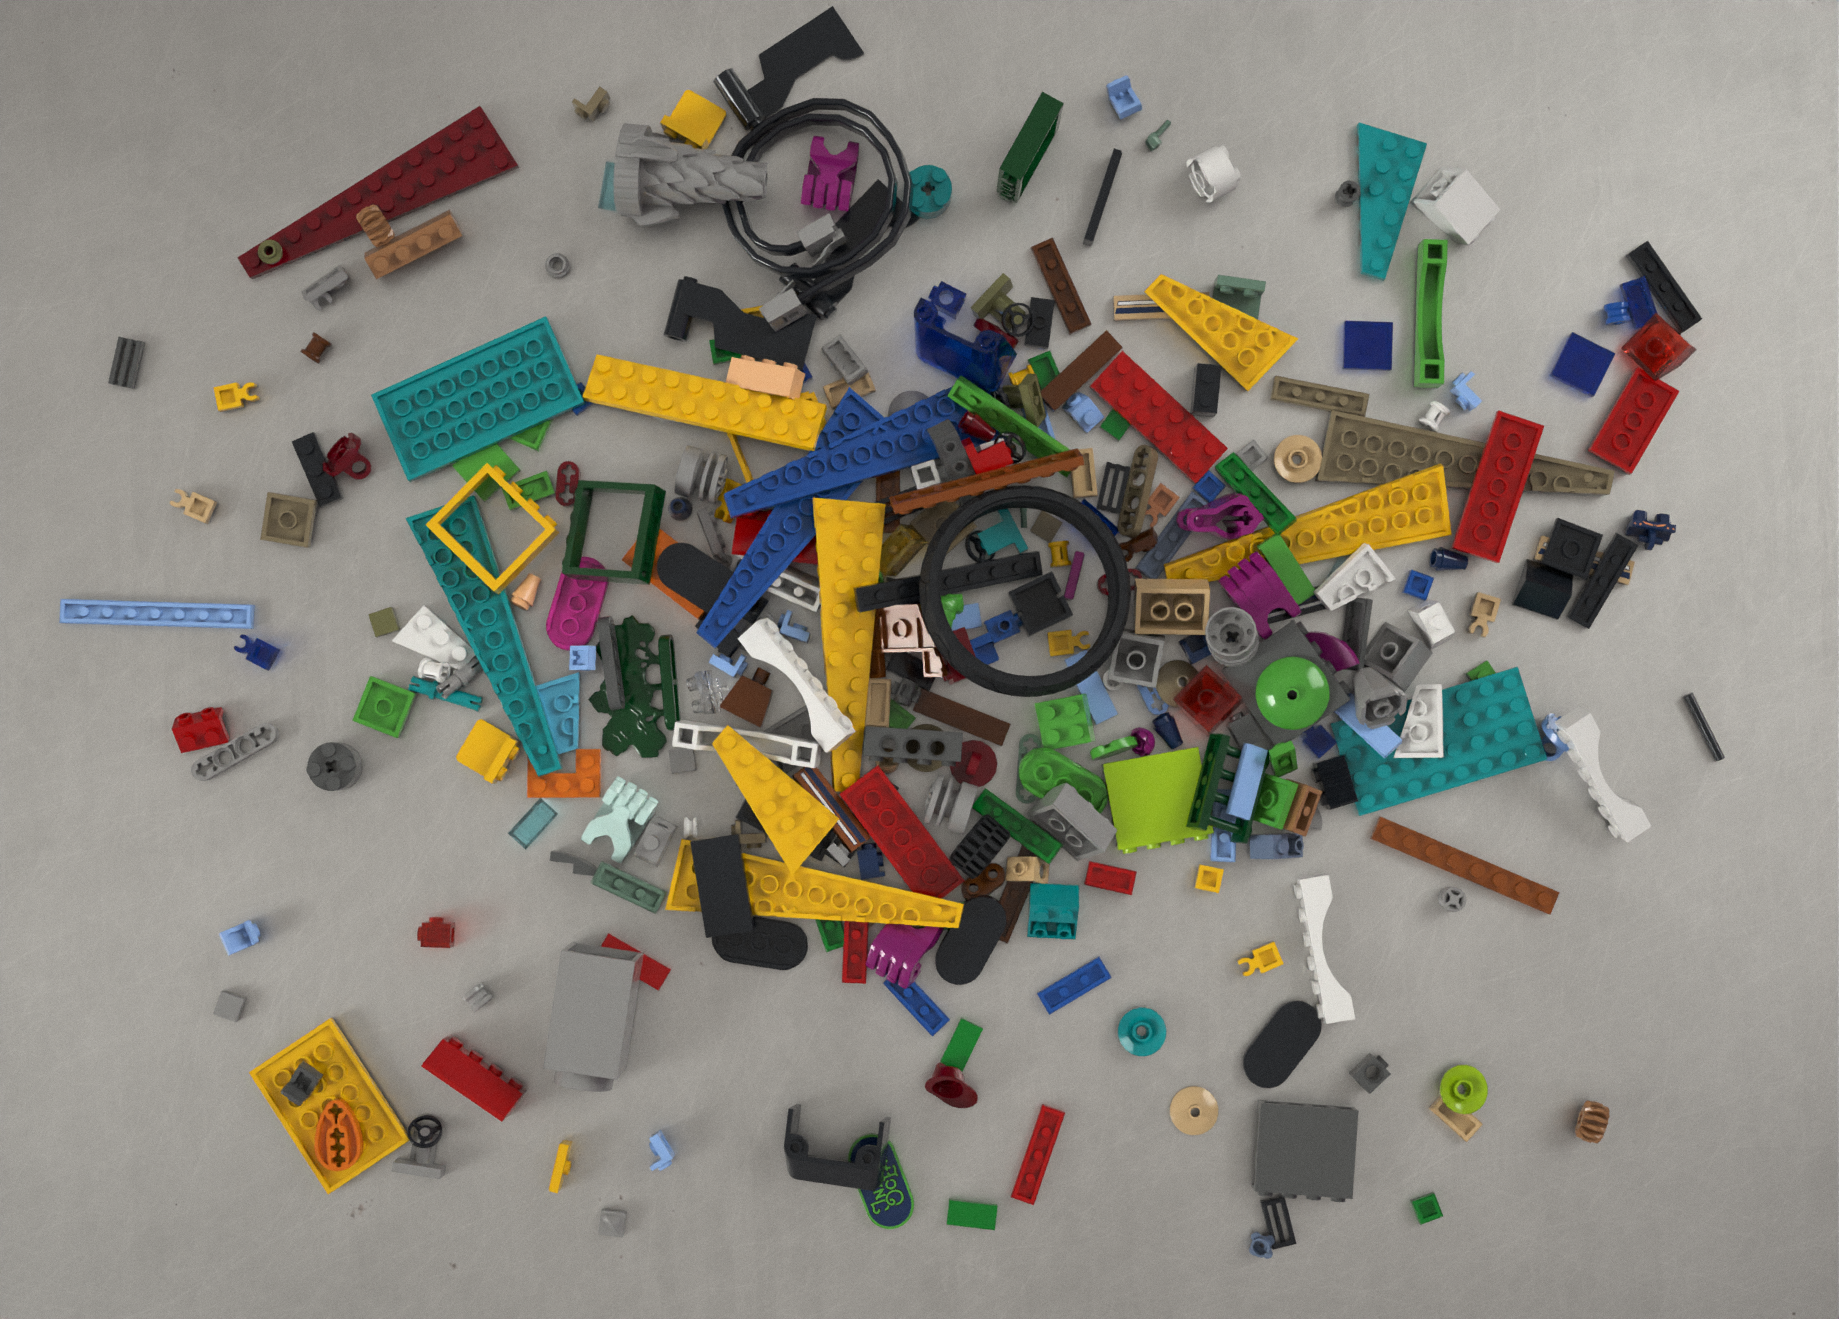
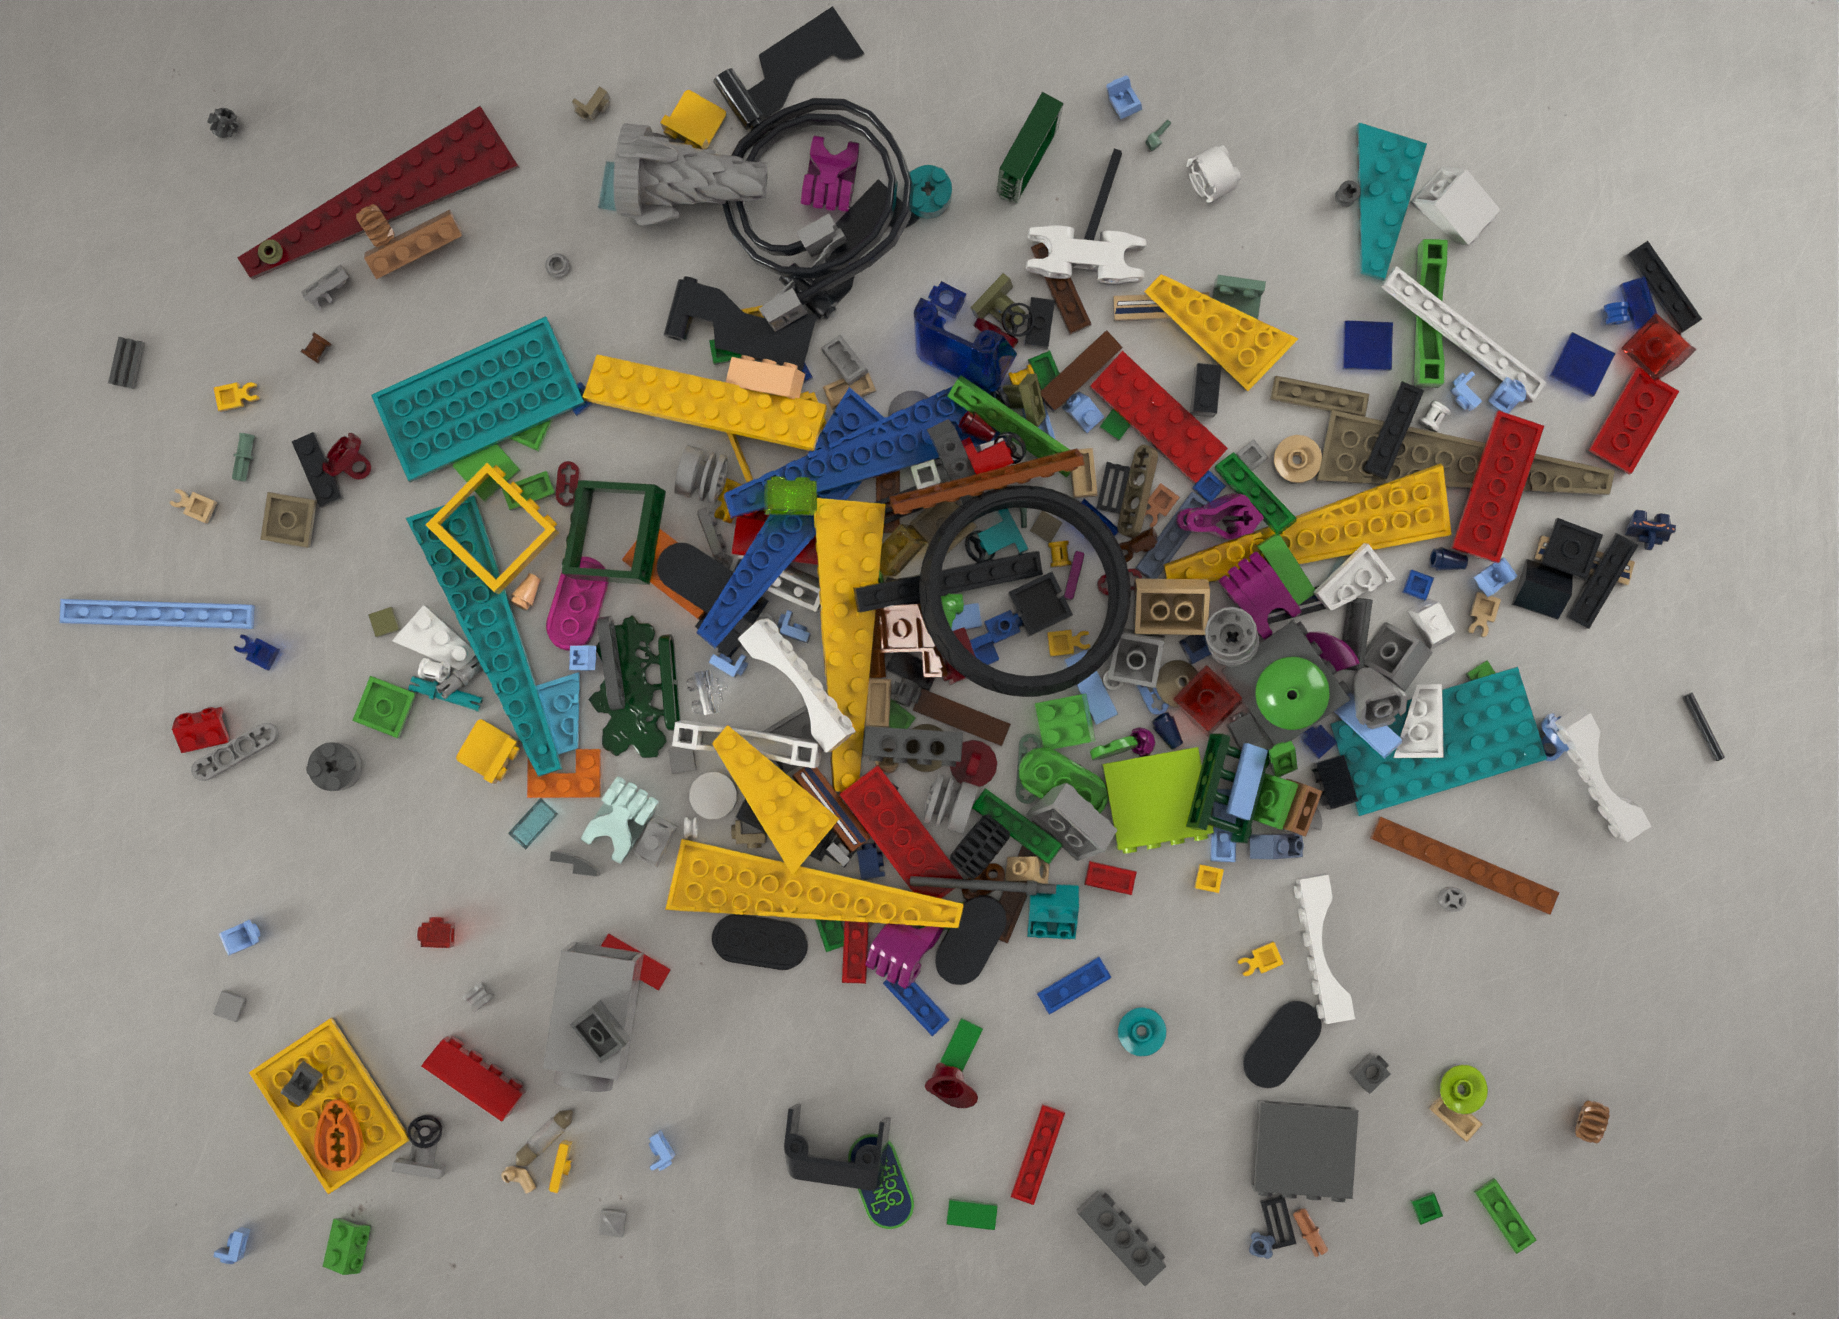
(223, 122): none -> dark grey gear
(237, 1243): none -> light blue bracket
(243, 457): none -> sand green axle
(346, 1247): none -> bright green bracket
(519, 1175): none -> tan arm
(544, 1137): none -> piece
(600, 1031): none -> dark grey slope
(628, 887): sand green tile -> none
(685, 511): dark blue cone -> none
(713, 795): none -> white tile
(722, 885): black tile -> none
(750, 698): reddish brown torso -> none
(790, 496): none -> clear neon green brick
(1030, 887): none -> dark grey bar
(1069, 253): none -> white piece
(1144, 1269): none -> dark grey brick
(1191, 1098): tan dish -> none
(1310, 1232): none -> nougat axle
(1393, 430): none -> black tile
(1461, 332): none -> white tile
(1495, 577): none -> light blue bracket
(1505, 1215): none -> bright green tile
(1508, 395): none -> light blue bracket

